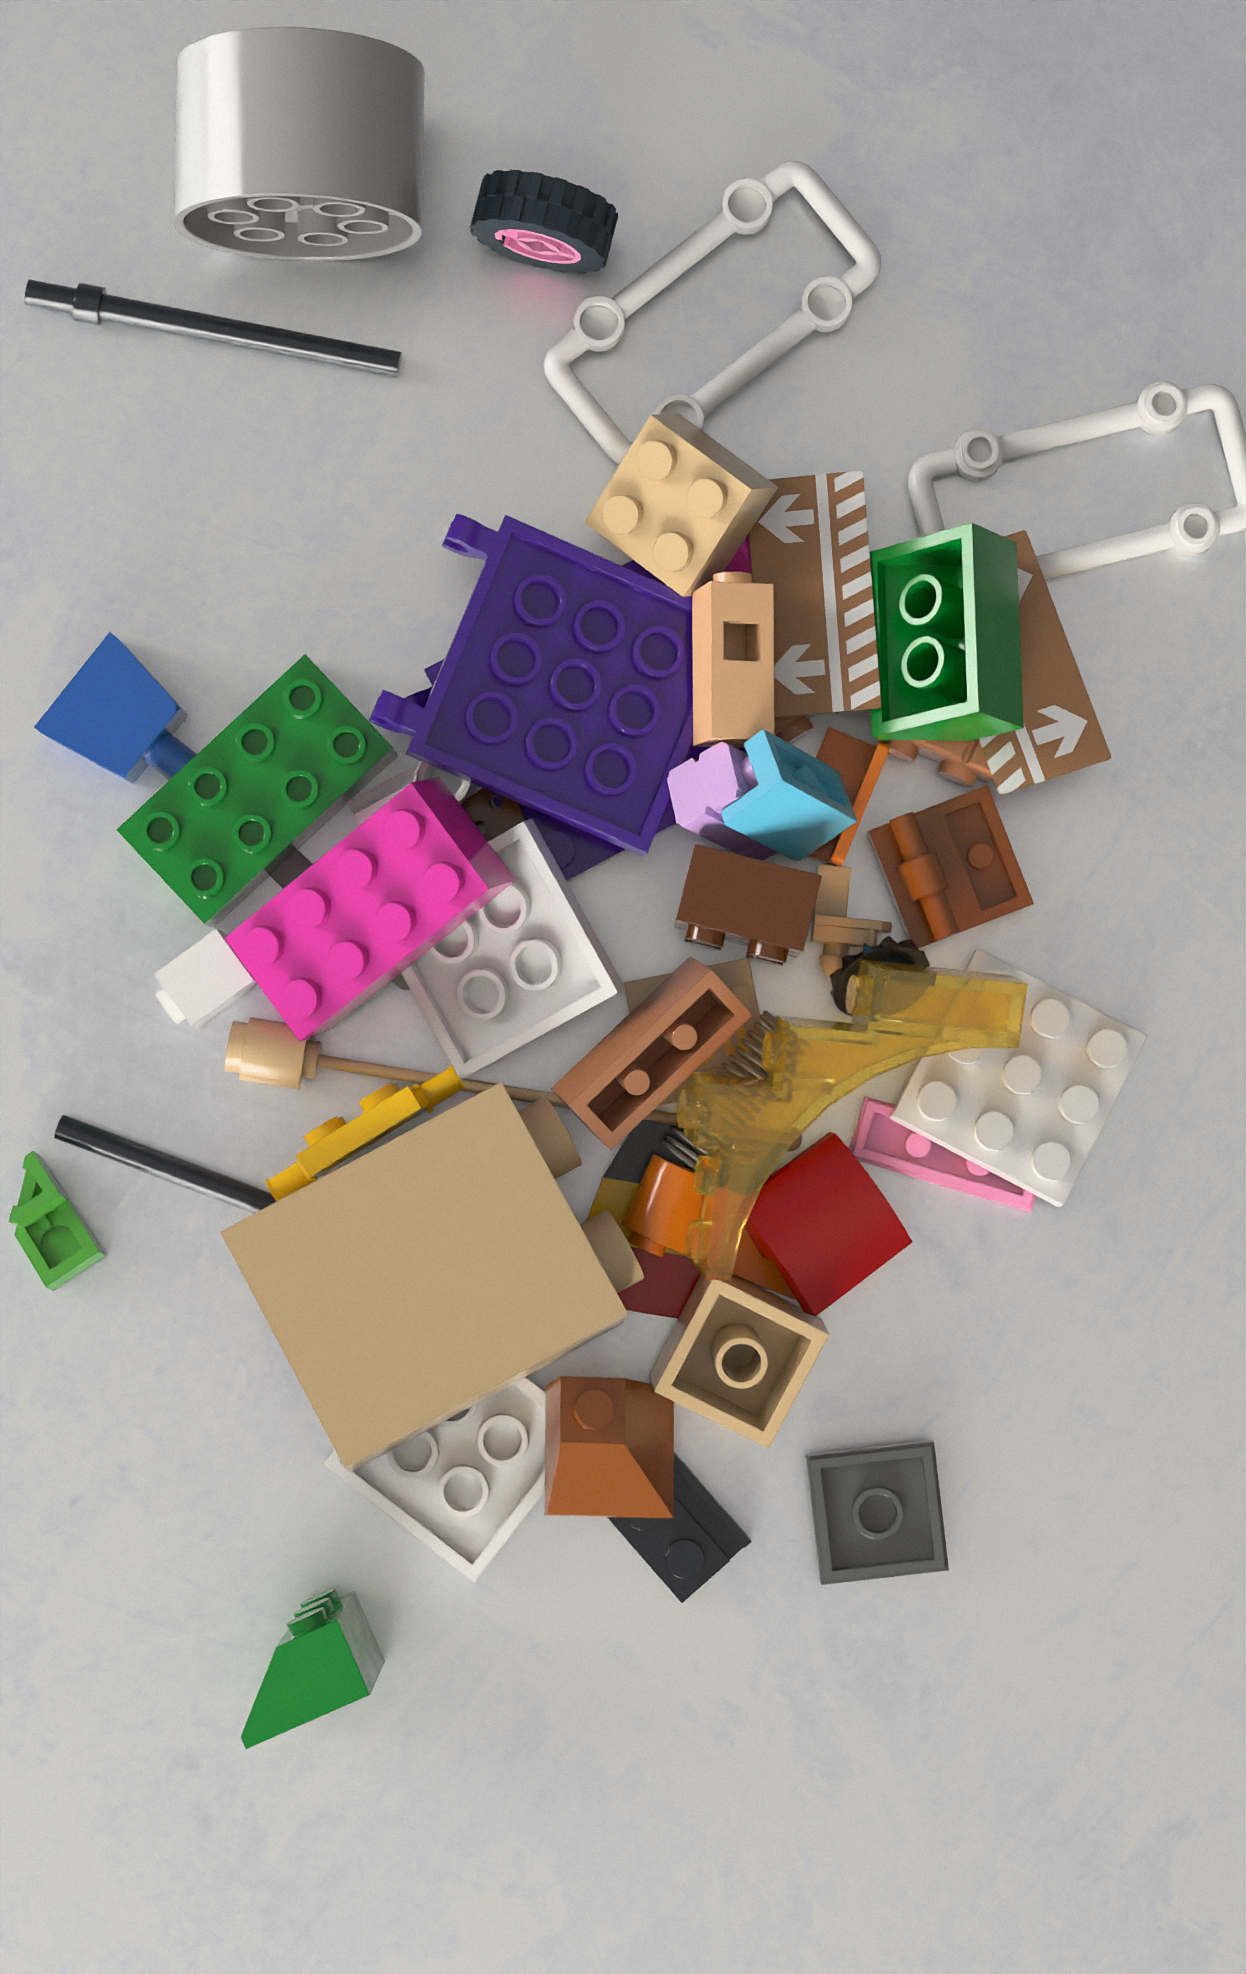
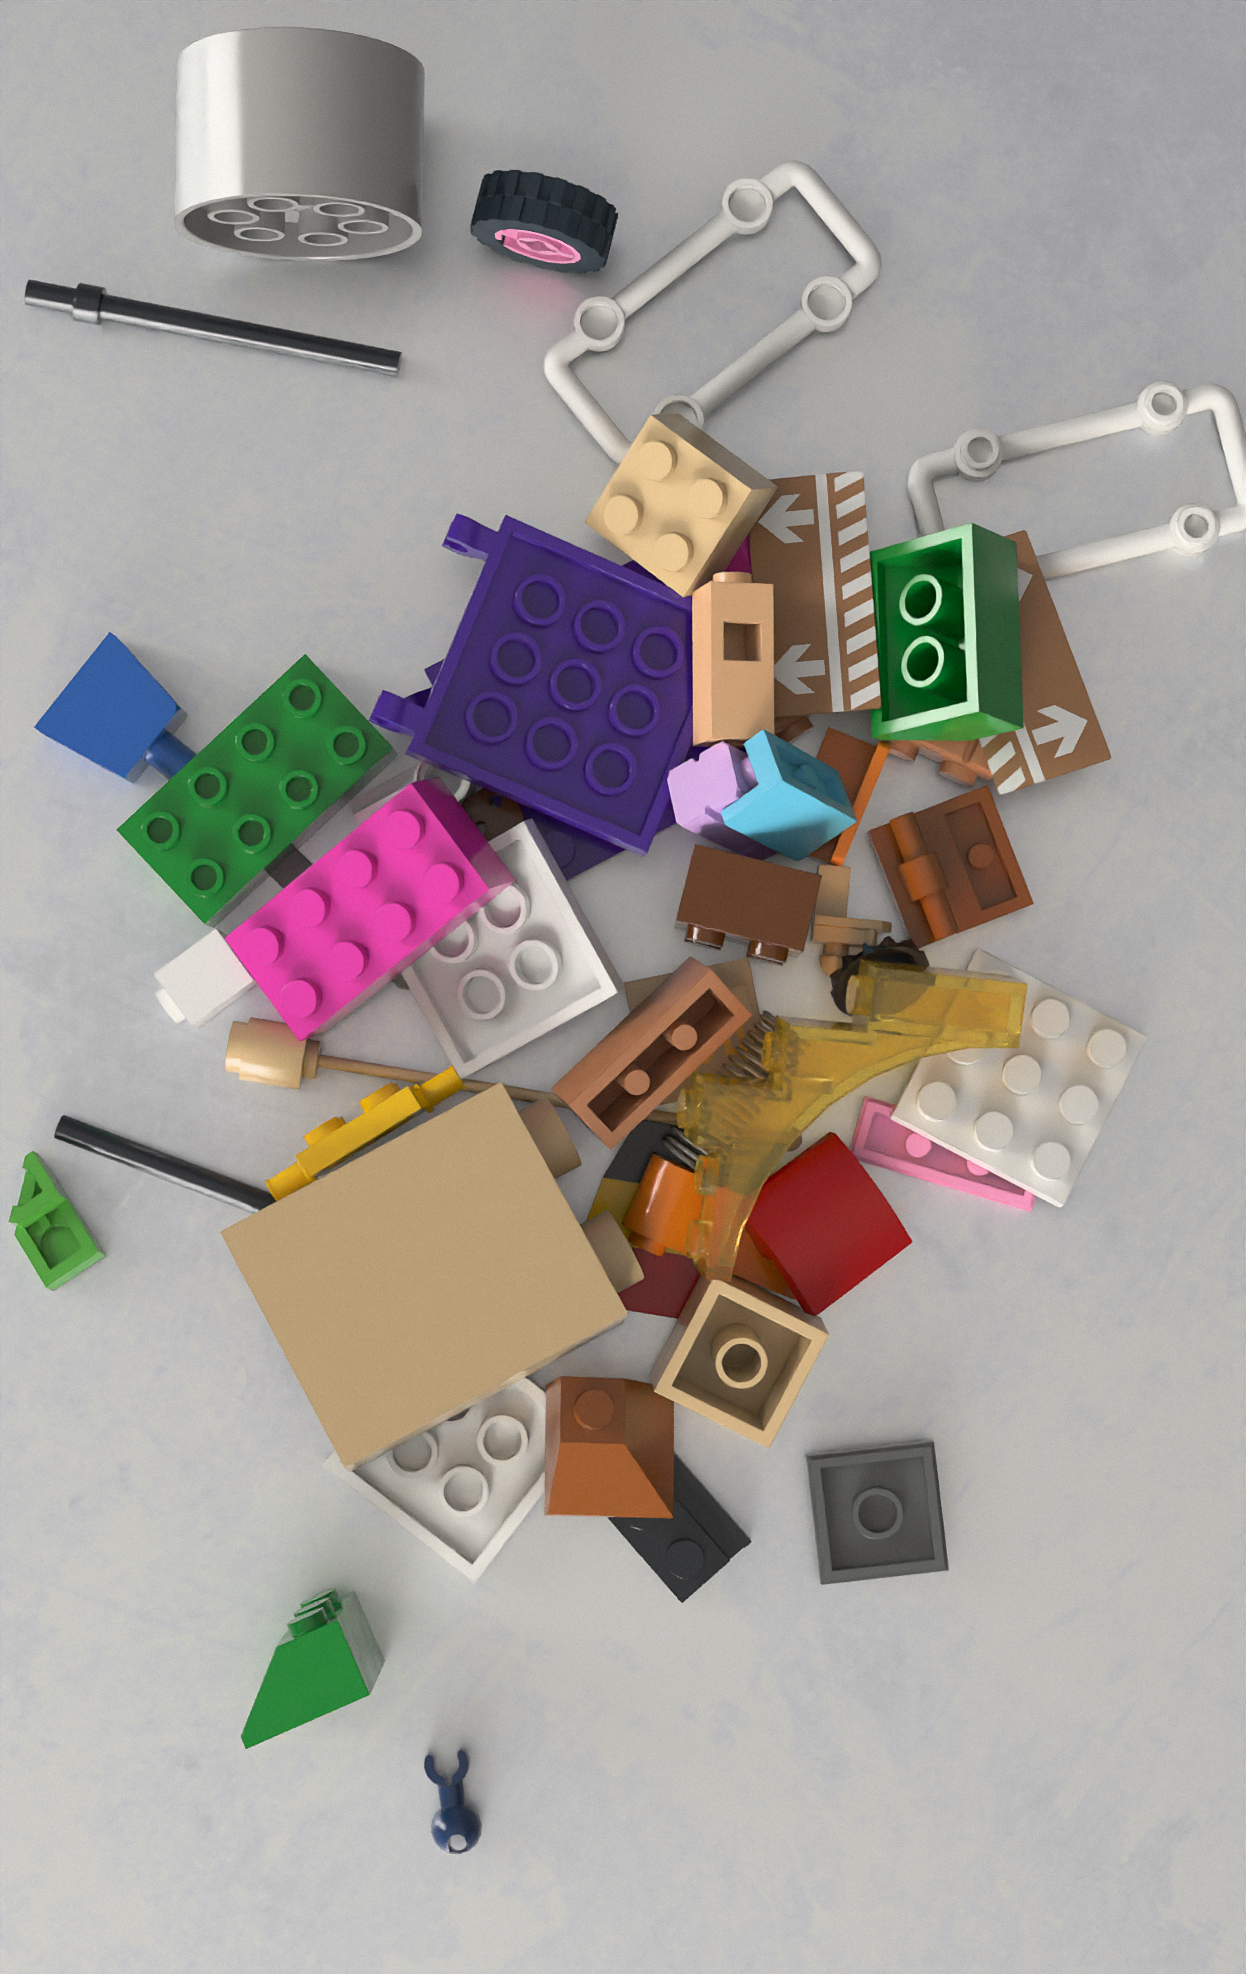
(454, 1815): none -> dark blue arm

